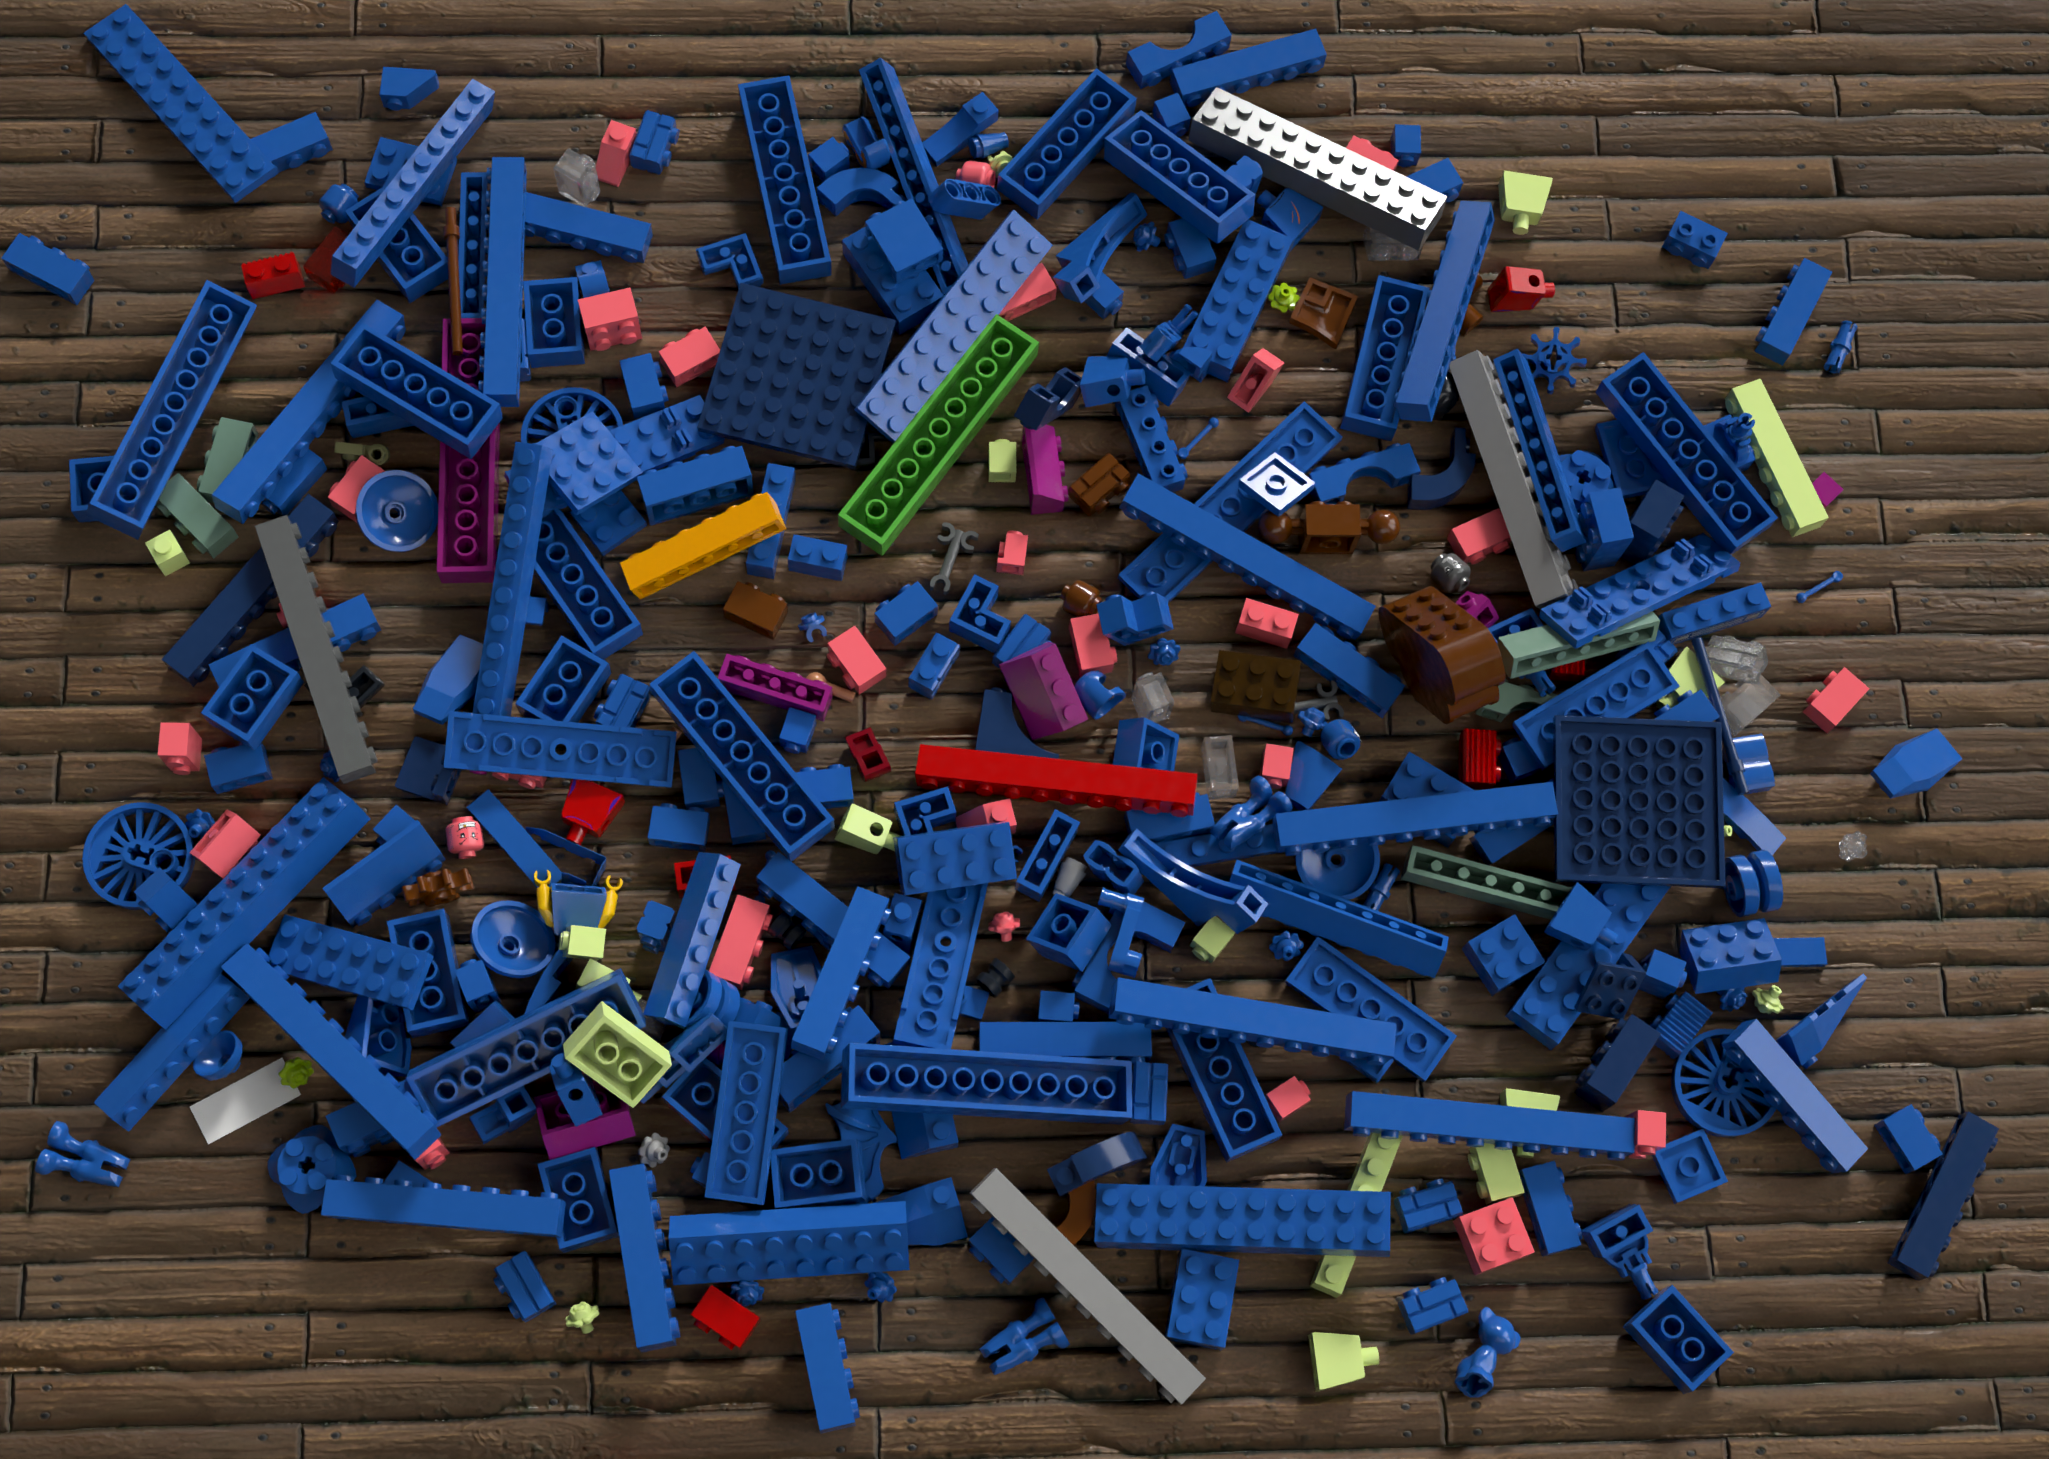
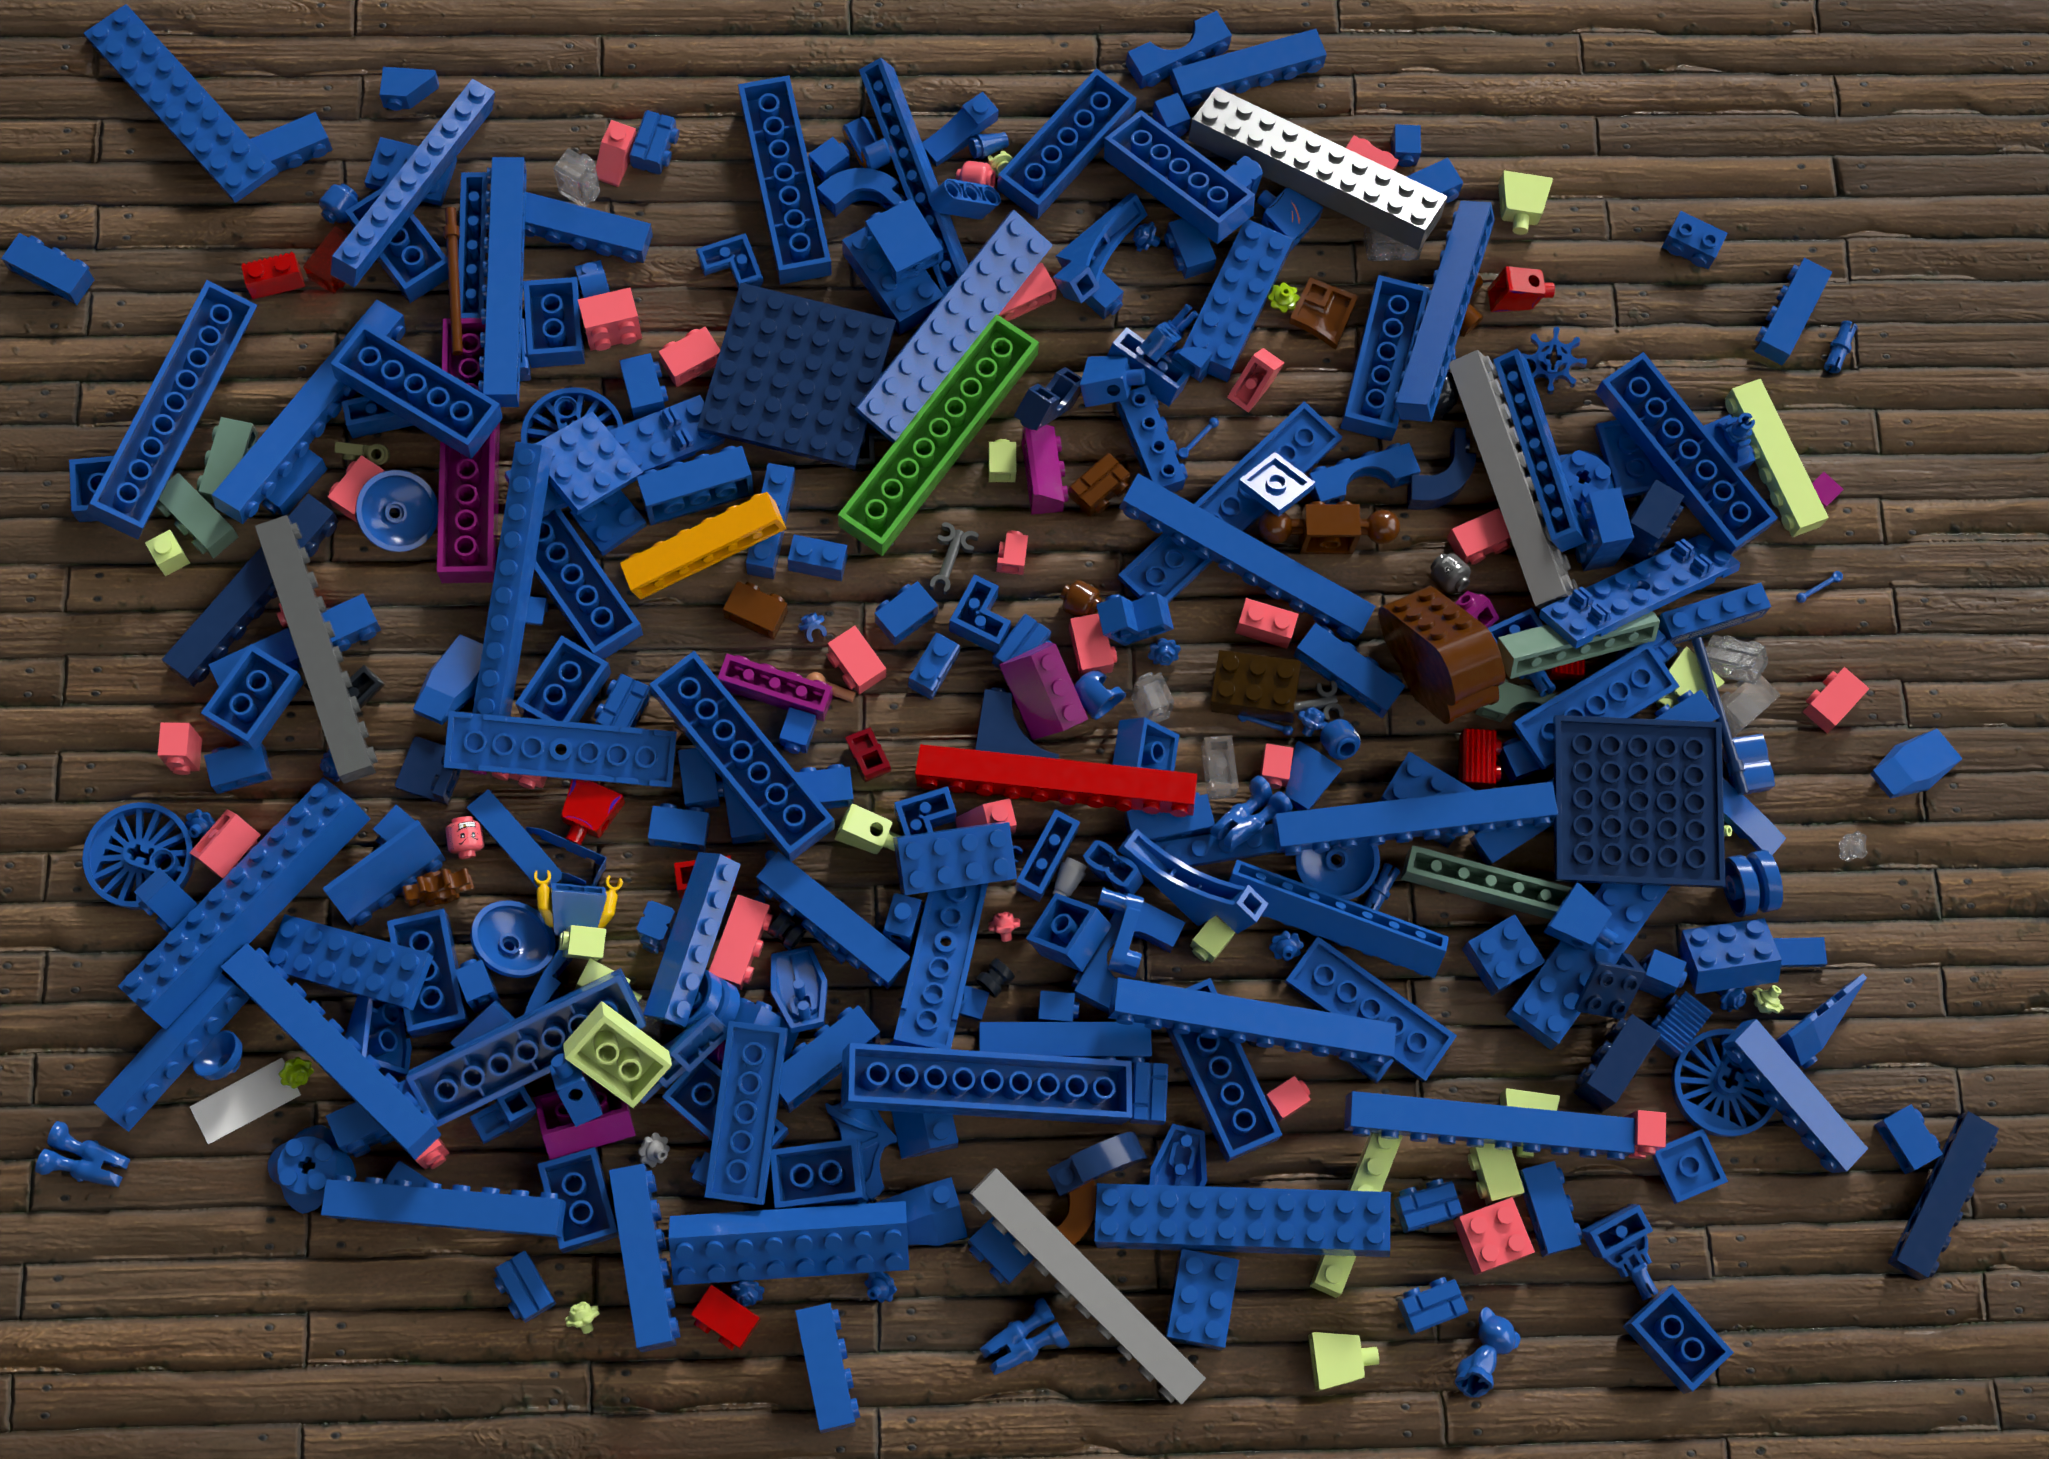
(840, 973): blue brick -> none

